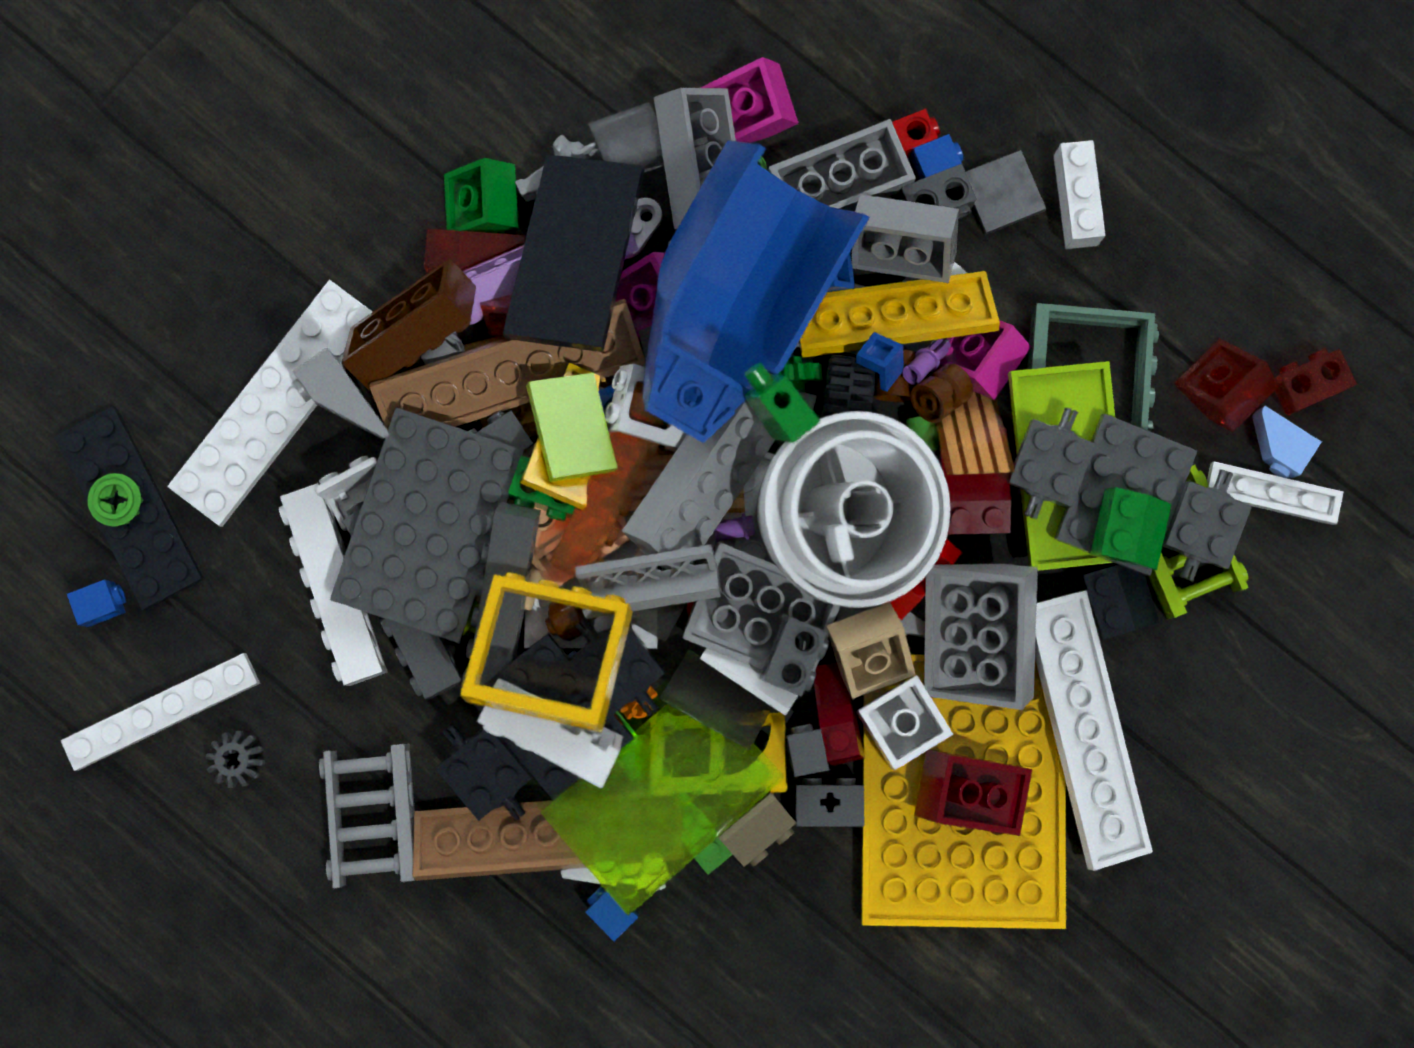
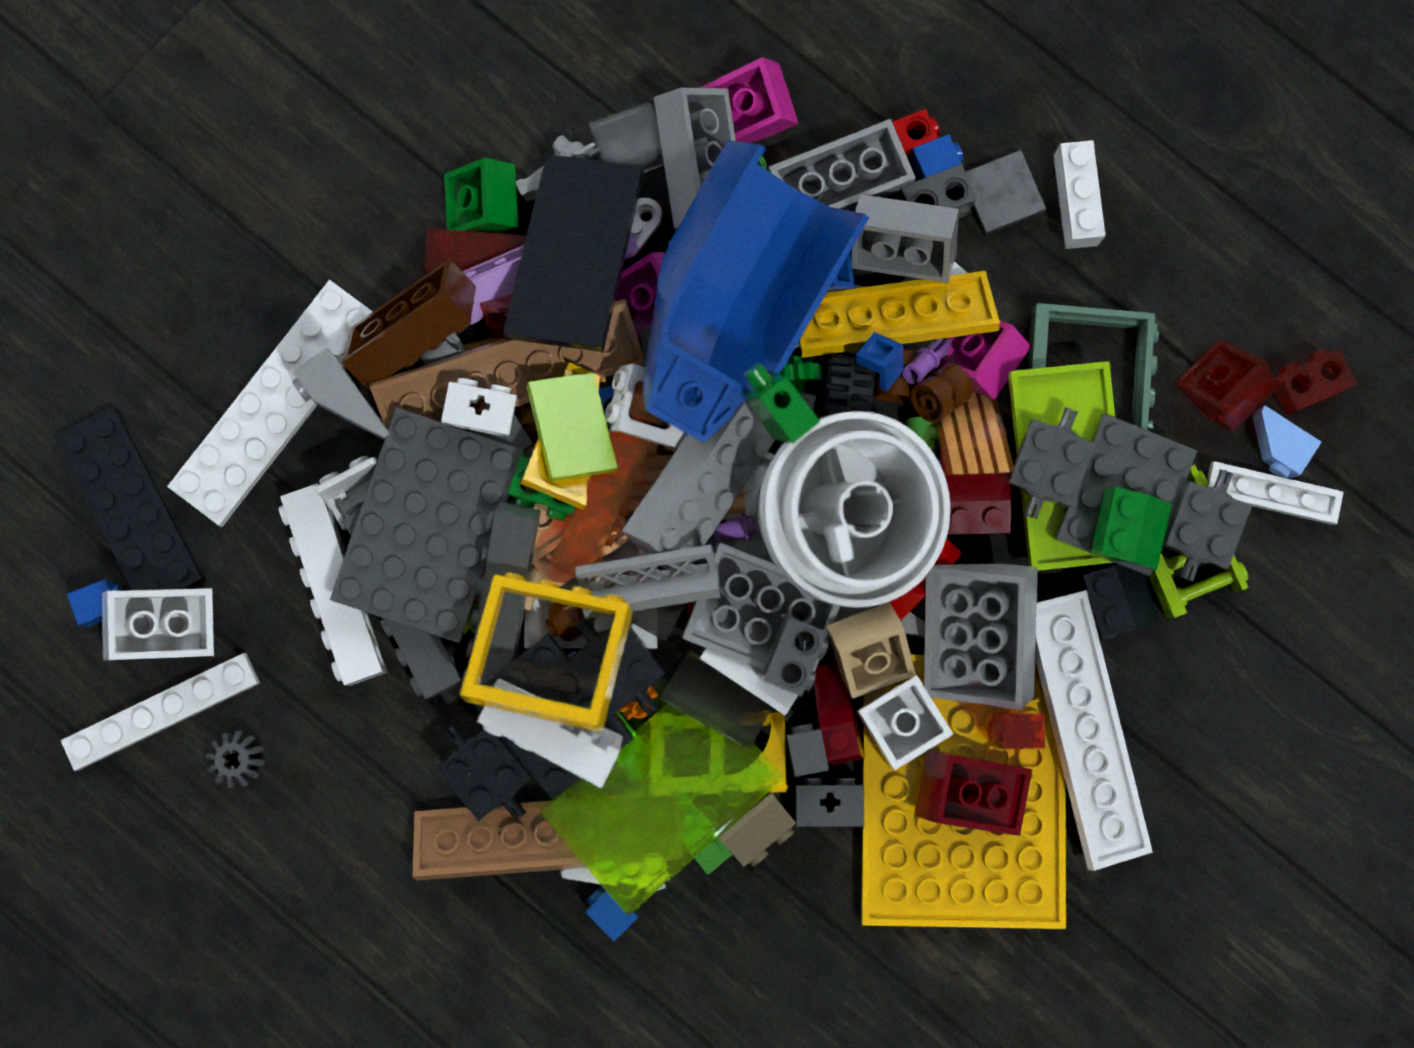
(104, 489): bright green gear -> none
(157, 624): none -> white brick
(399, 795): light grey fence -> none
(494, 421): none -> white brick
(1017, 731): none -> clear red brick

